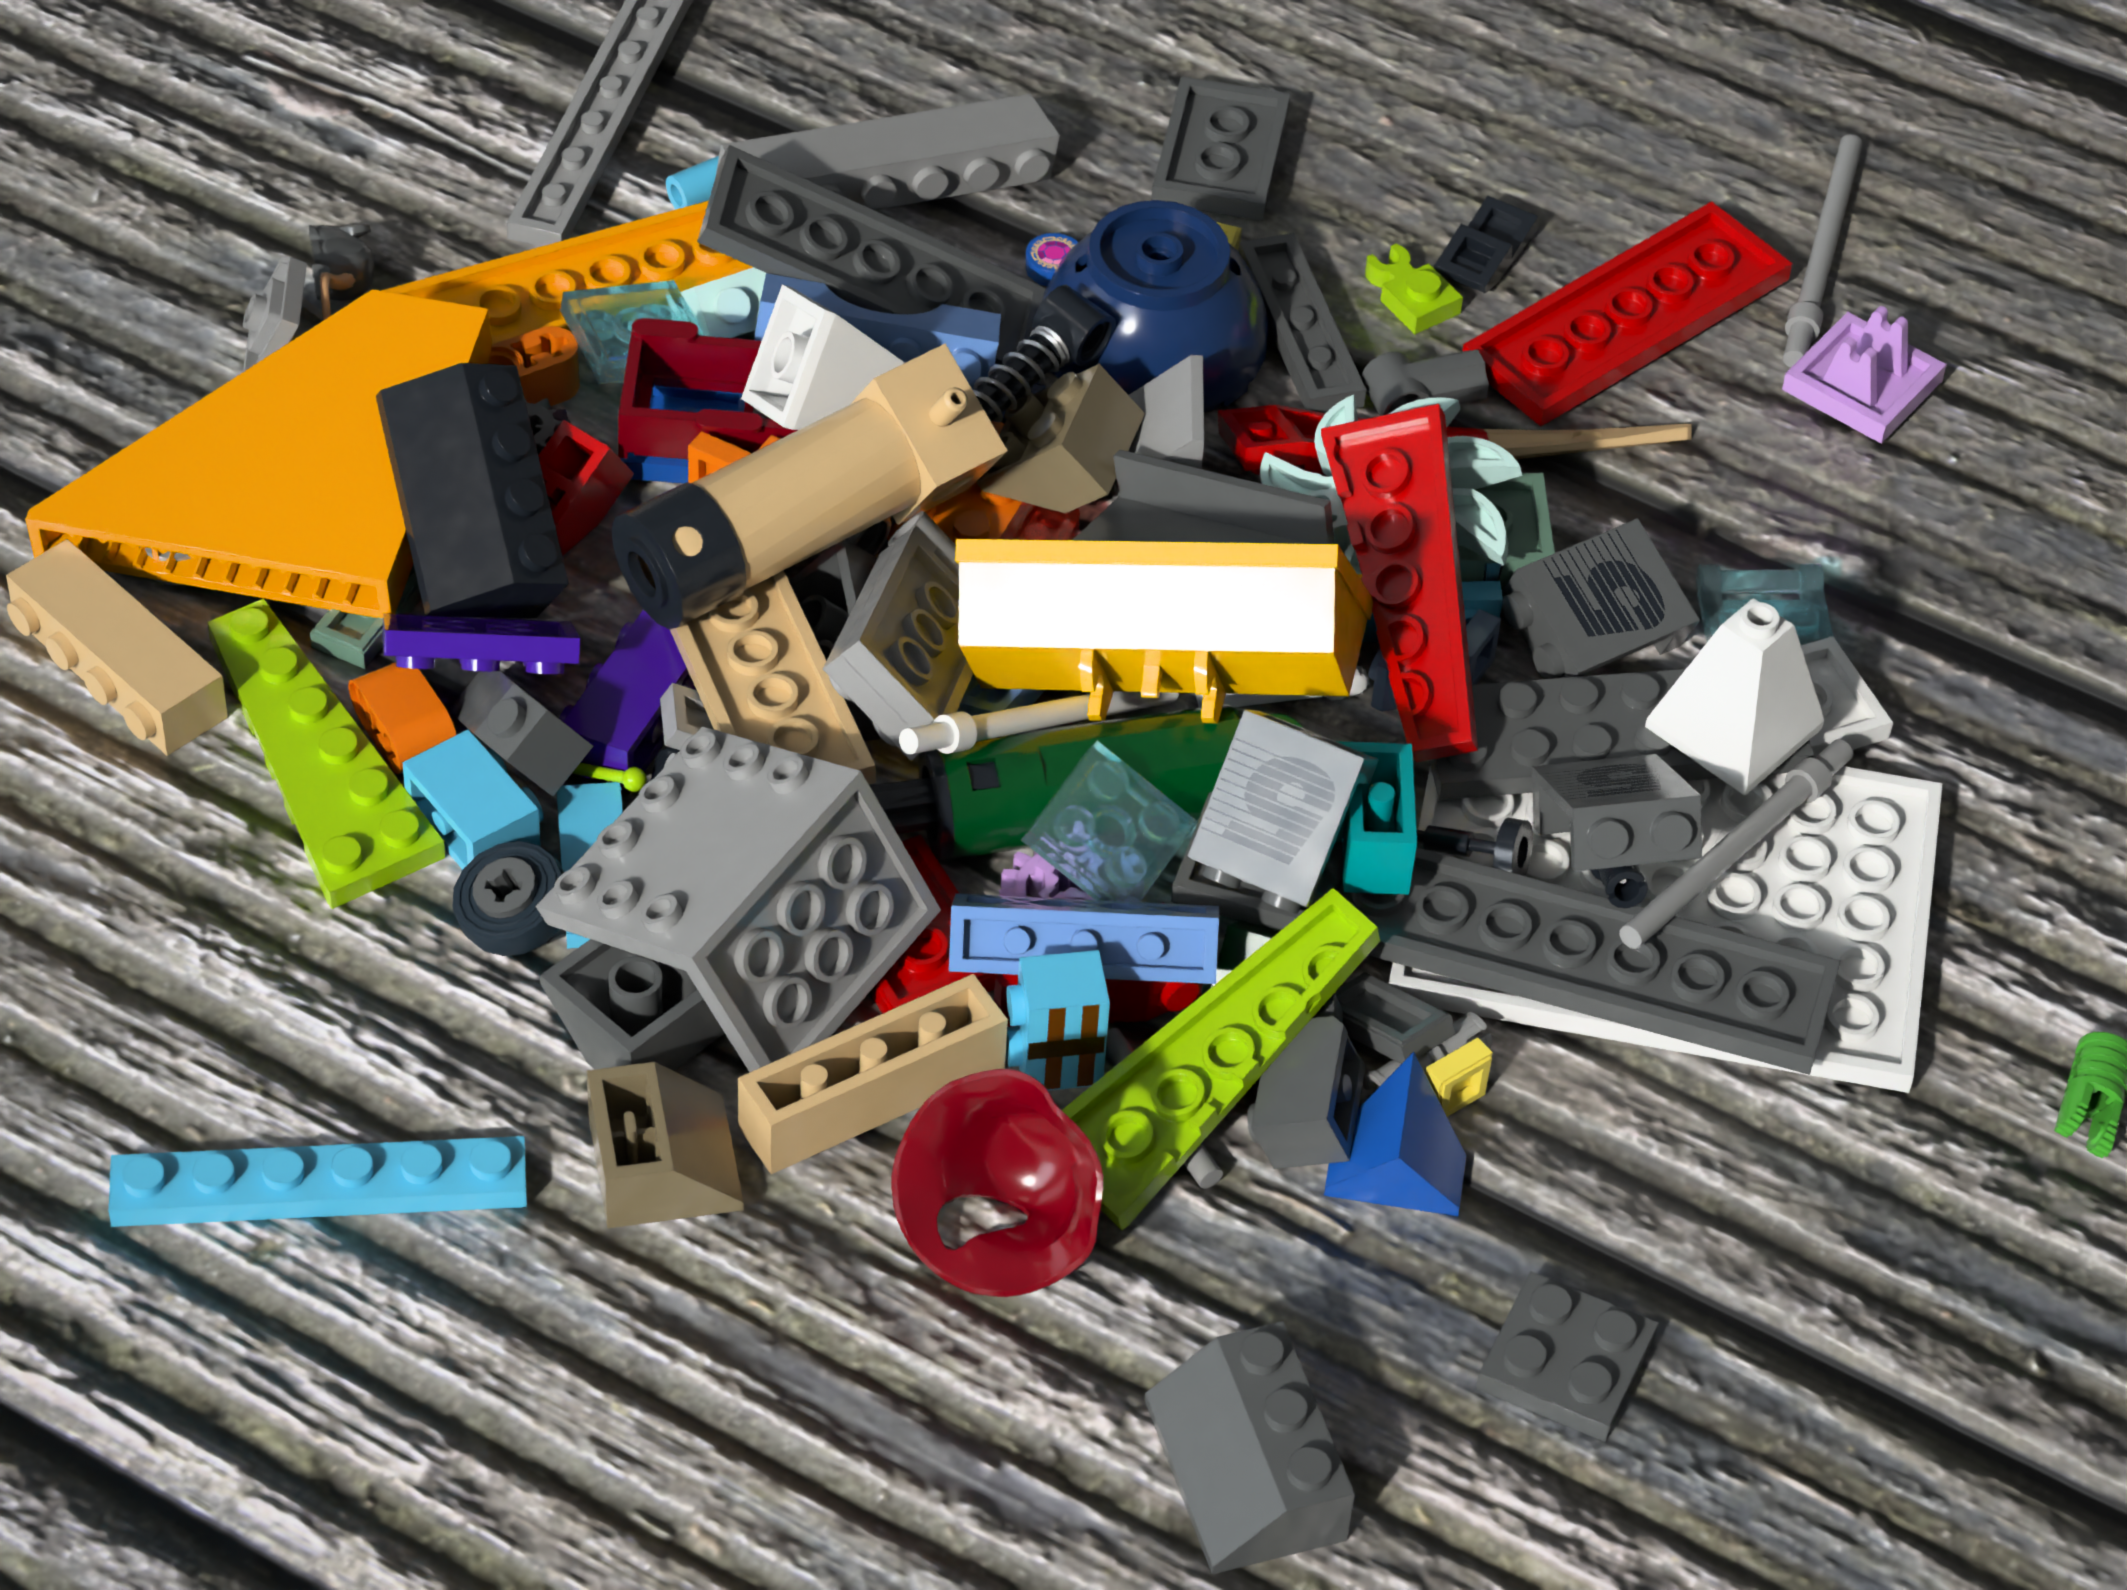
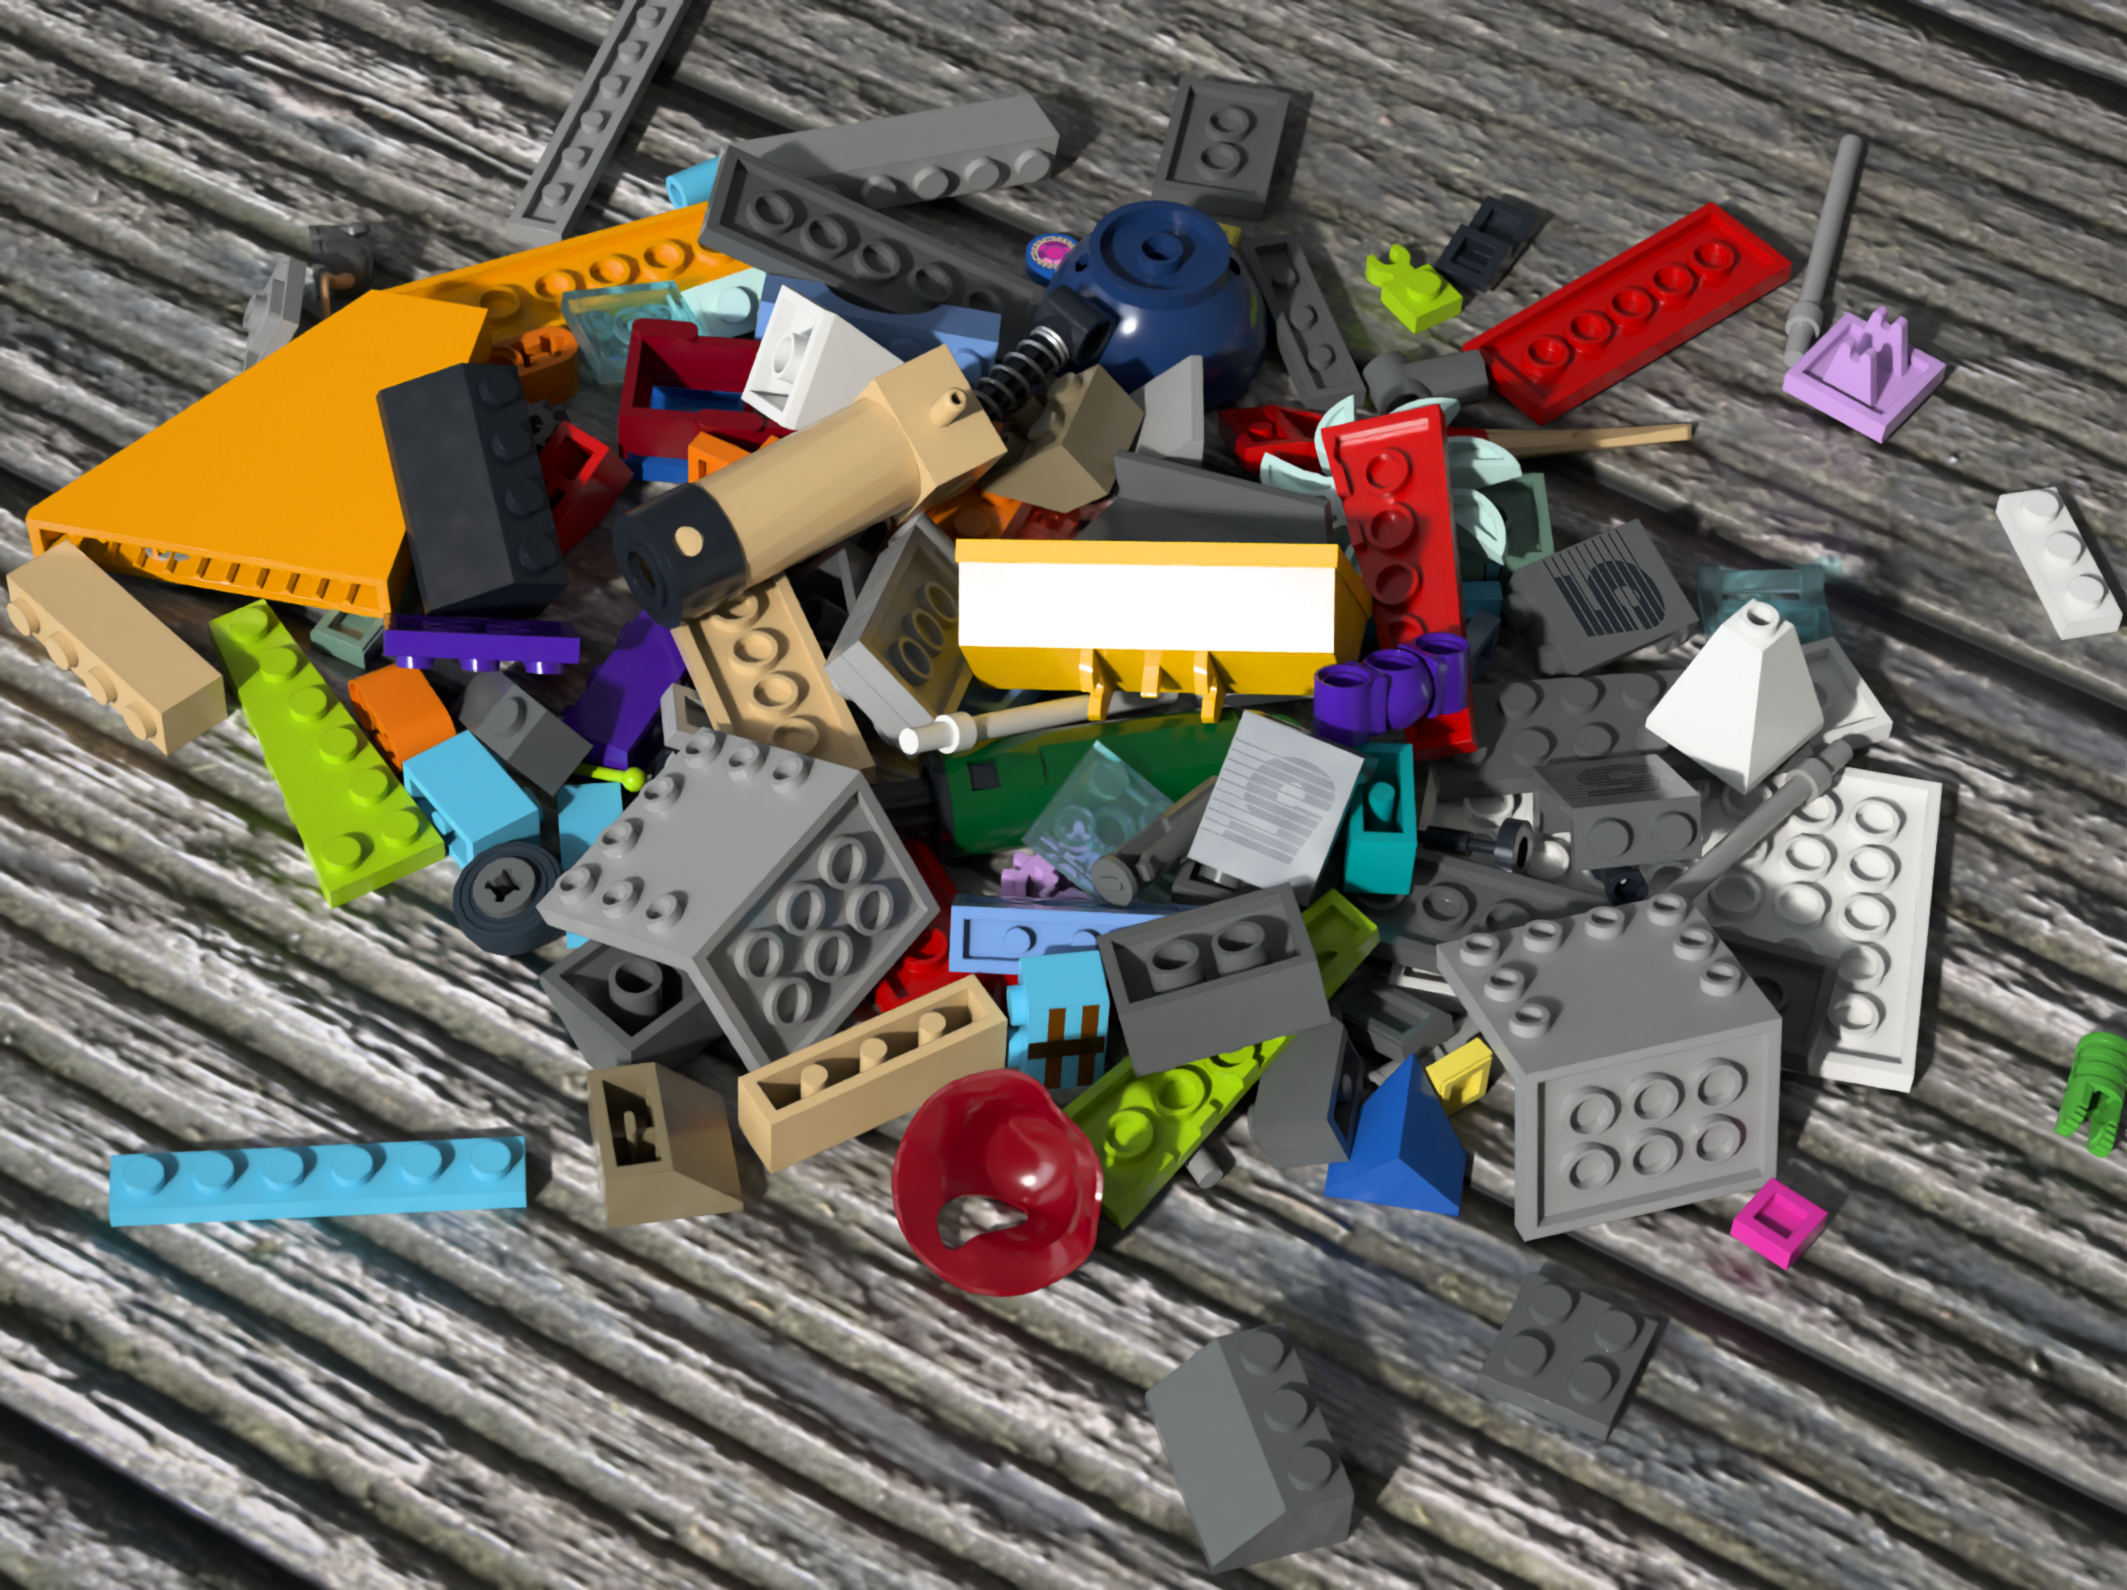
(1152, 850): none -> dark grey piece
(1214, 979): none -> dark grey slope
(1391, 688): none -> dark purple piece
(1631, 1059): none -> light grey bracket
(1779, 1223): none -> dark pink plate
(2058, 563): none -> white plate

